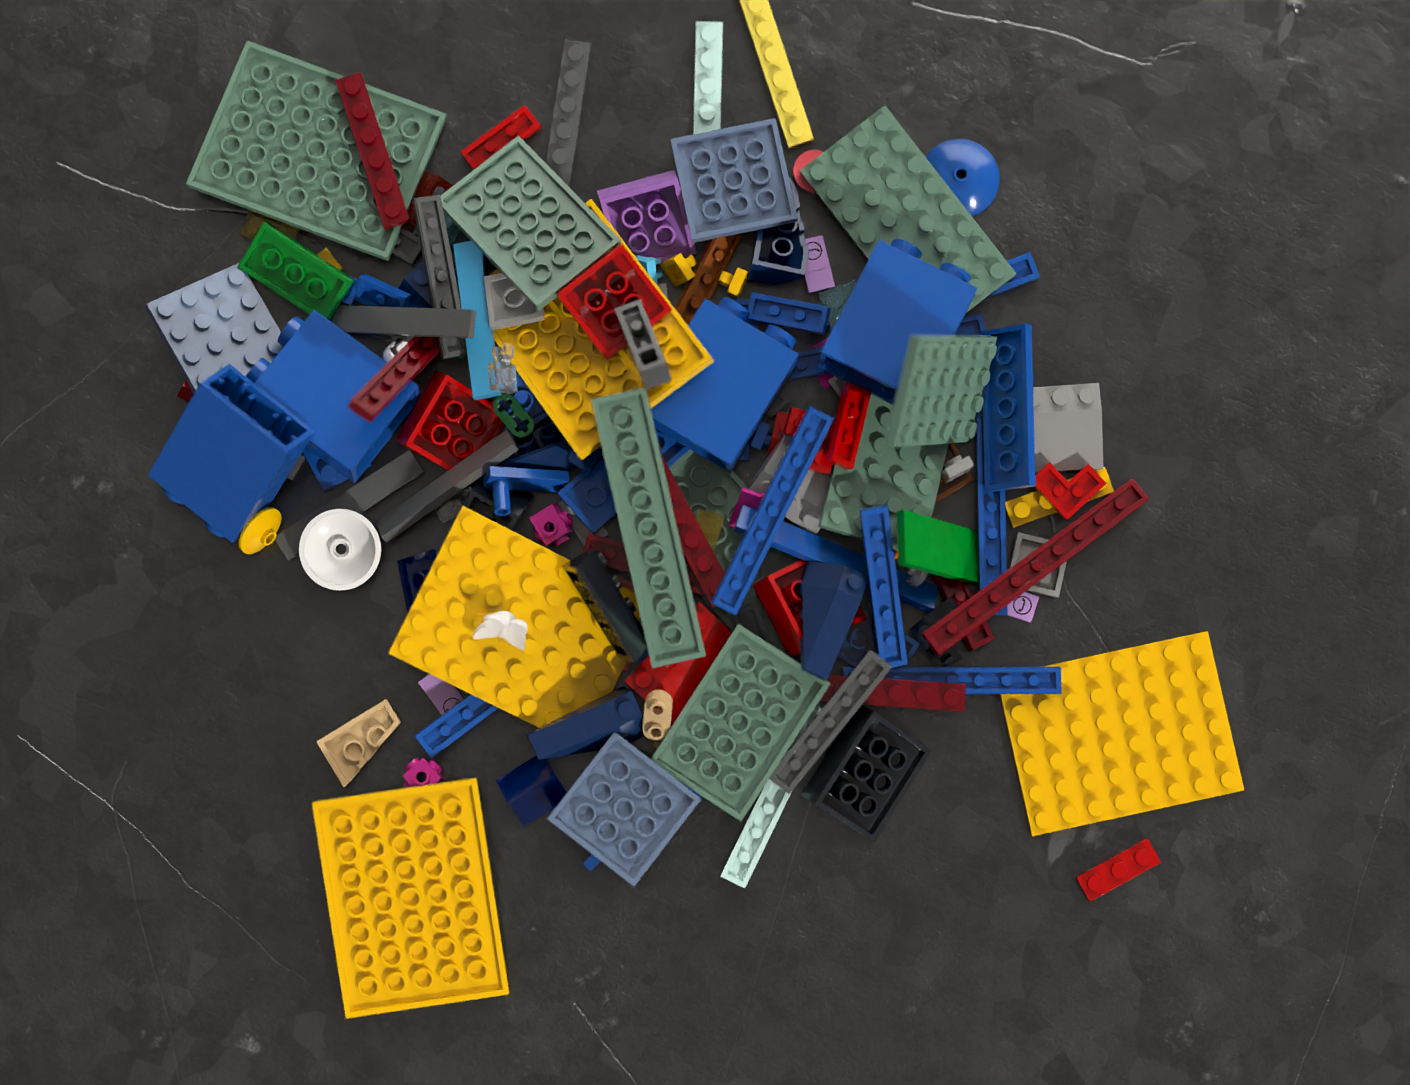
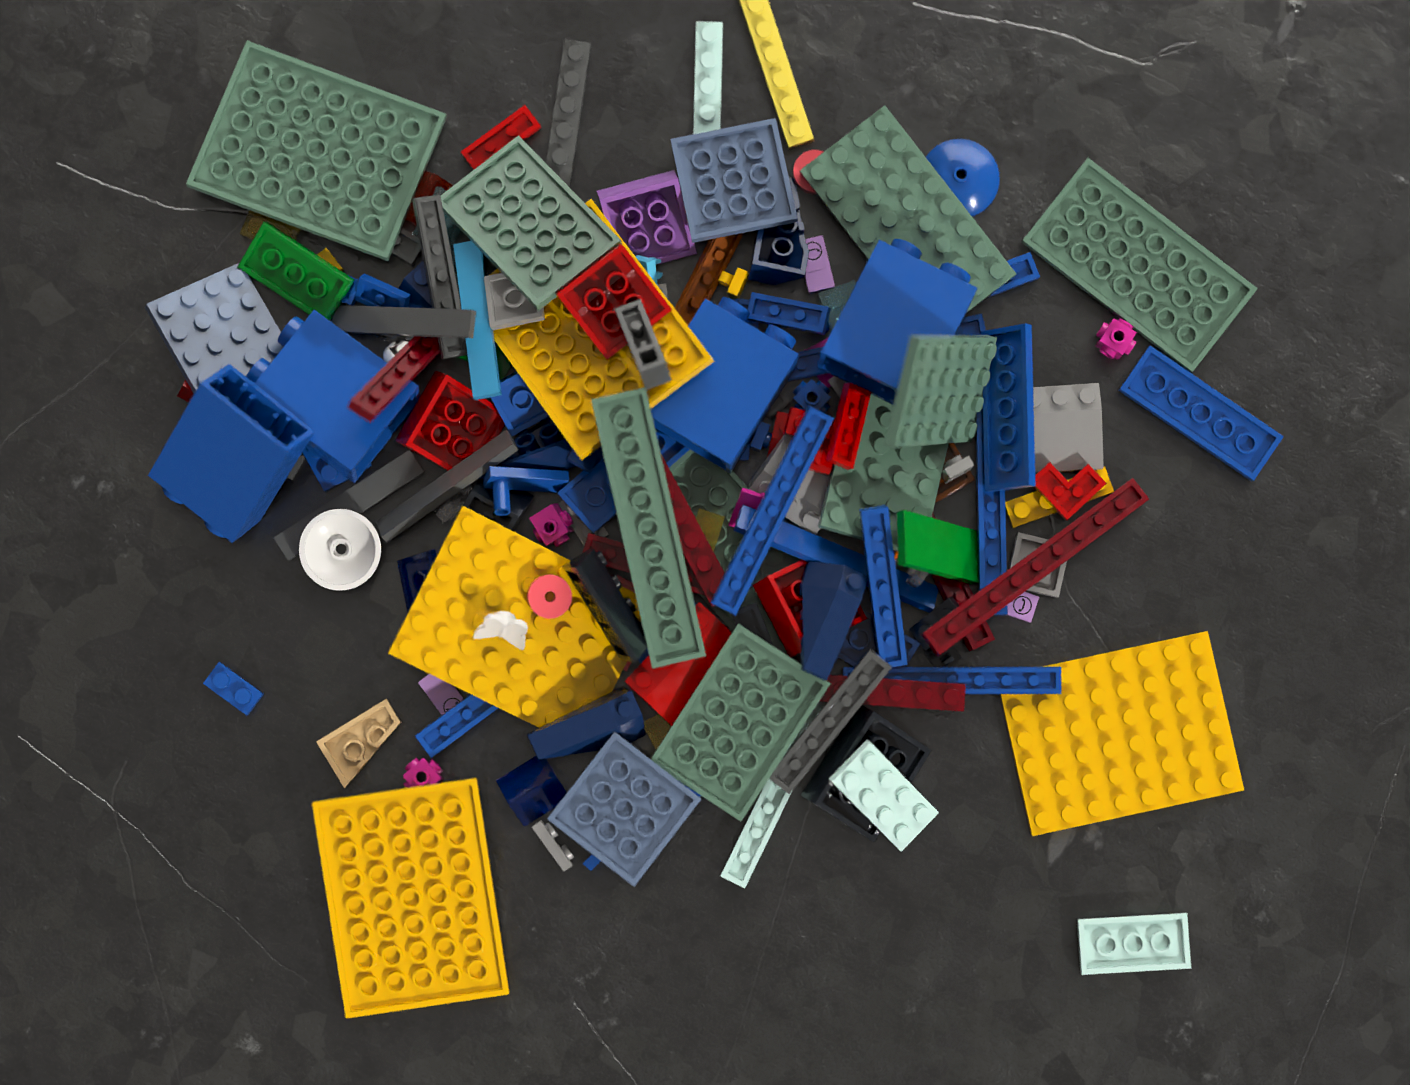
(233, 688): none -> blue plate
(260, 530): yellow dish -> none
(372, 151): dark red plate -> none
(502, 373): clear plate -> none
(507, 418): dark green beam -> none
(537, 591): none -> coral piece
(560, 853): none -> light grey plate
(657, 717): tan plate -> none
(679, 268): yellow tile -> none
(818, 389): none -> blue brick
(883, 795): none -> light aqua plate
(1108, 345): none -> dark pink brick
(1118, 869): red plate -> none
(1133, 943): none -> light aqua plate
(1139, 265): none -> sand green plate
(1201, 413): none -> blue plate

